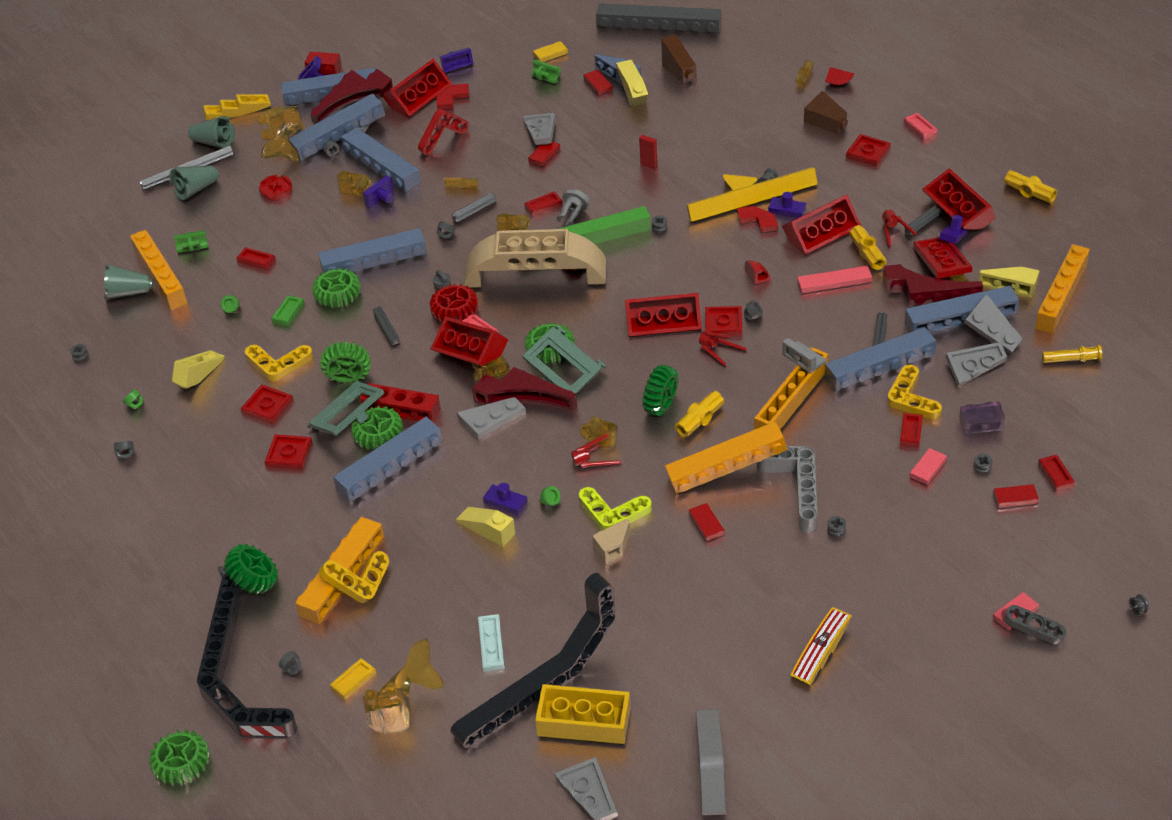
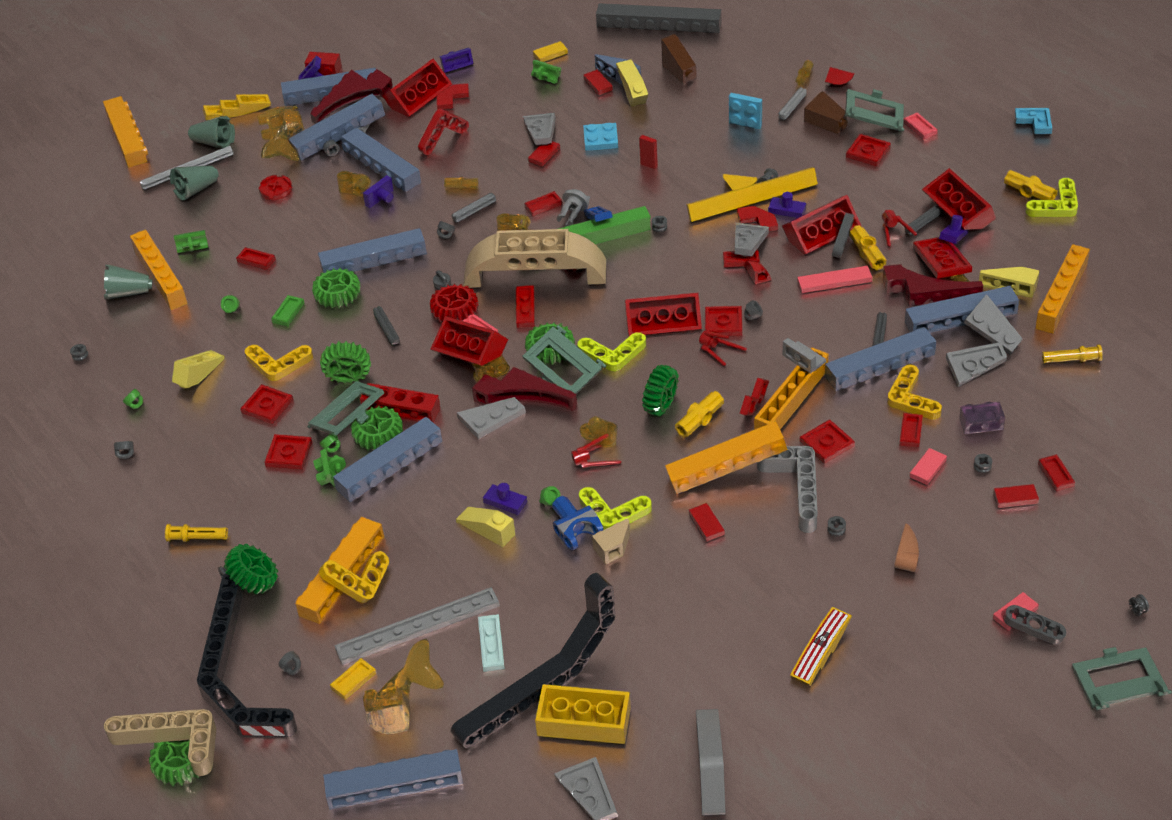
(126, 131): none -> light orange brick
(169, 726): none -> tan beam
(186, 533): none -> yellow pin
(328, 440): none -> bright green tile
(330, 465): none -> bright green hips
(392, 779): none -> sand blue brick
(416, 626): none -> light grey tile
(525, 306): none -> red tile
(574, 522): none -> blue connector
(597, 213): none -> blue tile
(600, 136): none -> medium azure plate
(634, 343): none -> neon yellow beam
(735, 260): none -> red tile
(745, 111): none -> medium azure plate
(749, 238): none -> light grey wing
(758, 394): none -> red tile
(792, 103): none -> light grey axle
(827, 441): none -> red tile
(843, 235): none -> dark grey beam
(876, 118): none -> sand green piece
(908, 551): none -> nougat piece
(1034, 207): none -> neon yellow beam
(1037, 116): none -> medium azure plate
(1103, 696): none -> sand green piece

